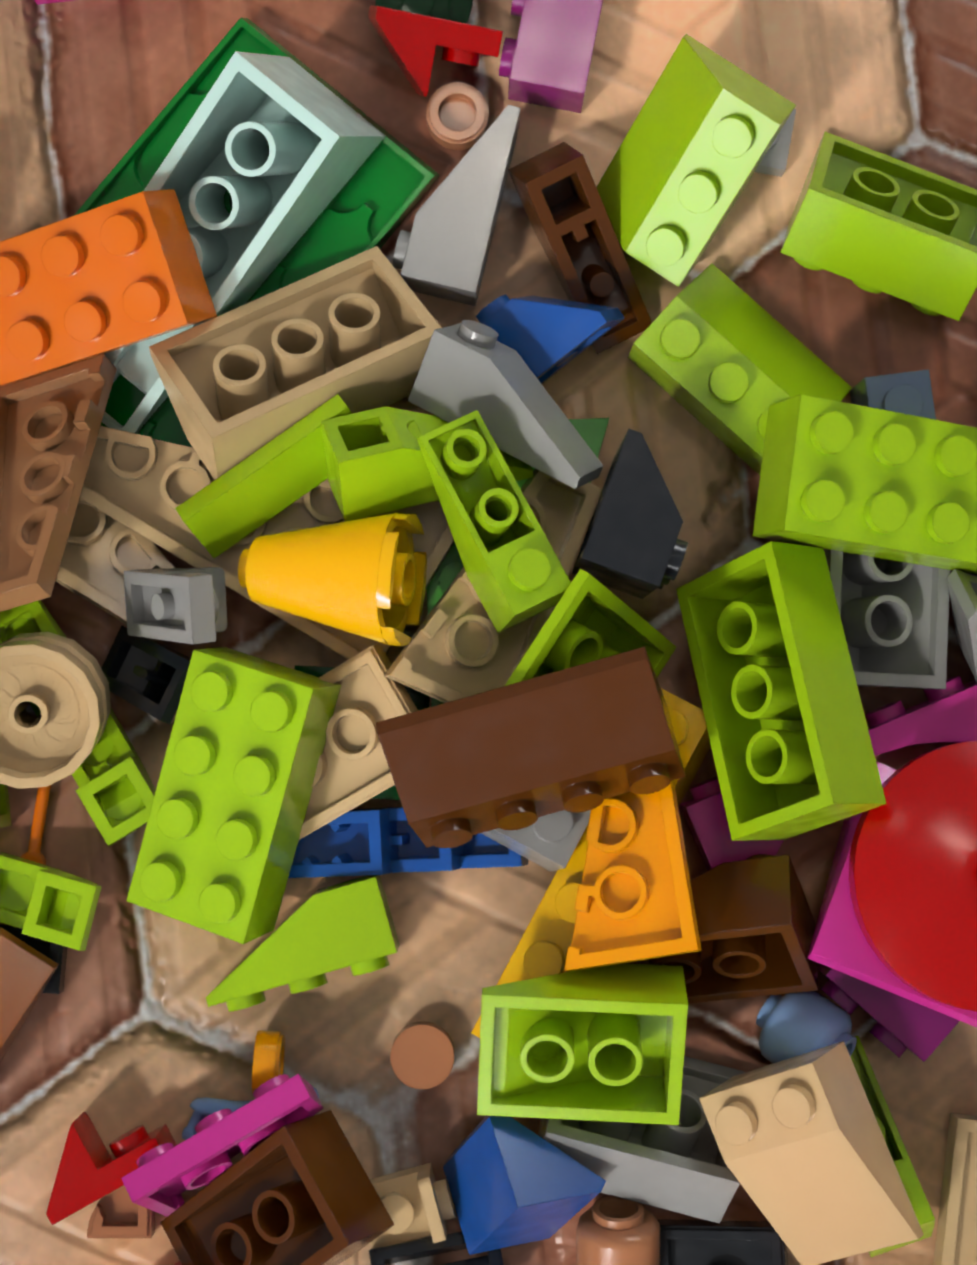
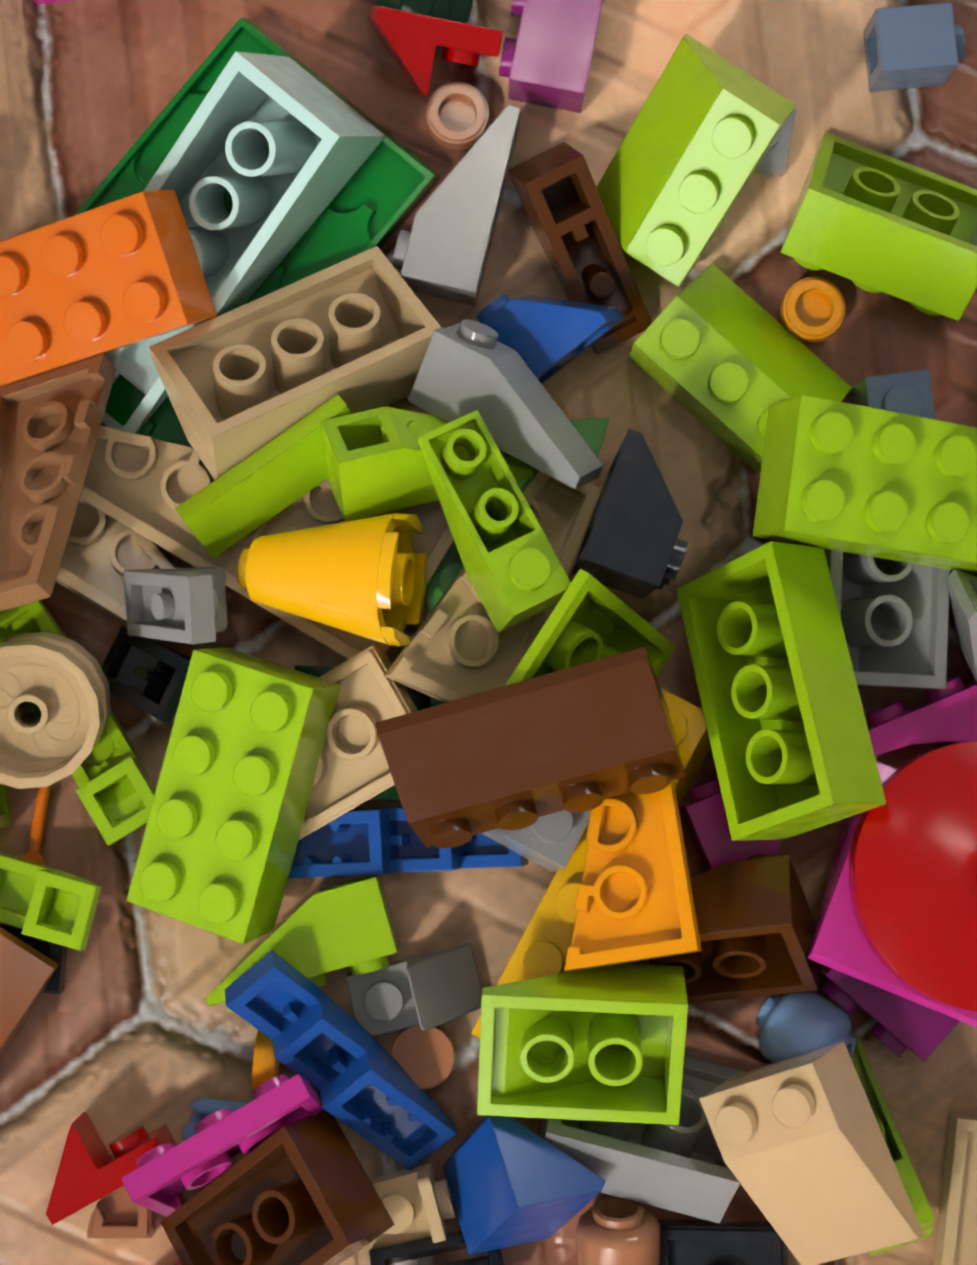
(341, 1059): none -> blue slope
(417, 991): none -> light grey slope
(812, 309): none -> light orange tile
(912, 46): none -> sand blue brick

